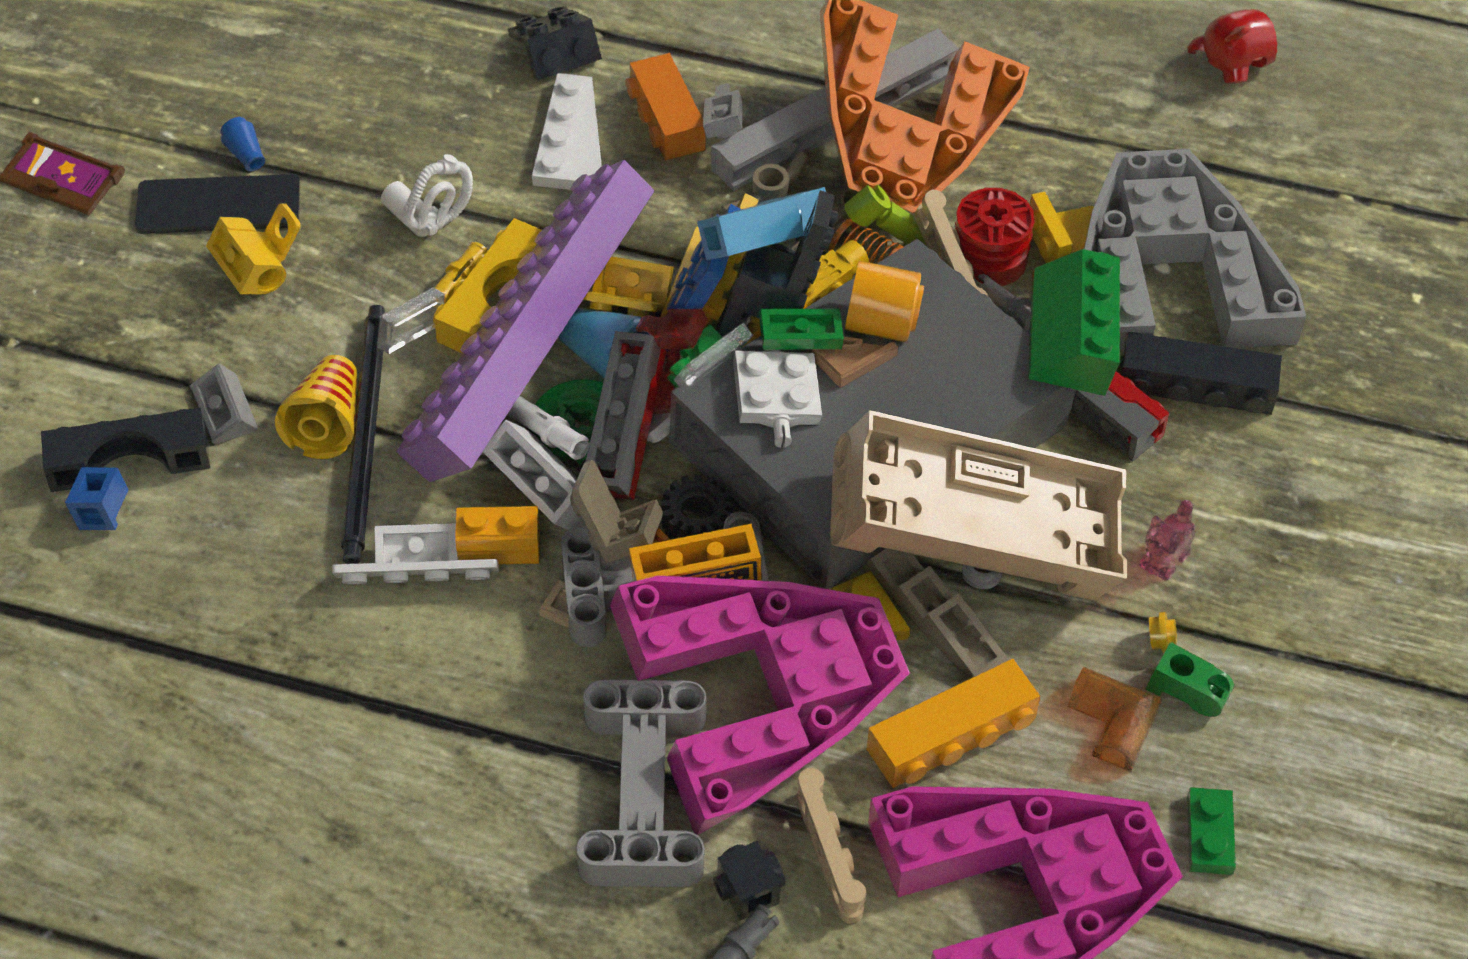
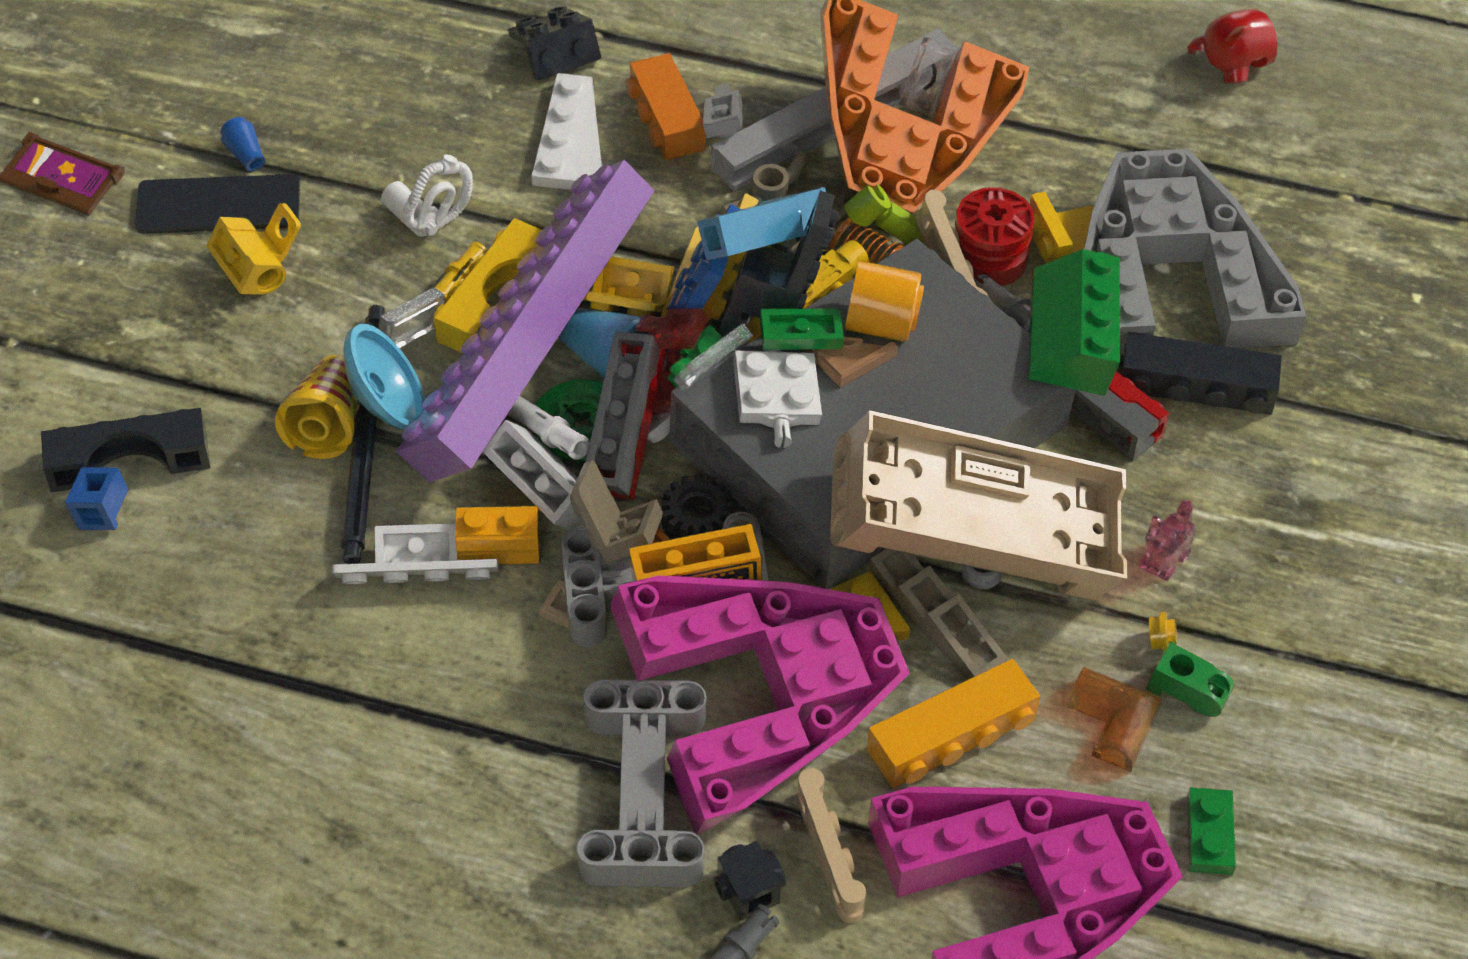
(223, 405): light grey slope -> none
(382, 376): none -> medium azure dish
(928, 77): none -> clear tile

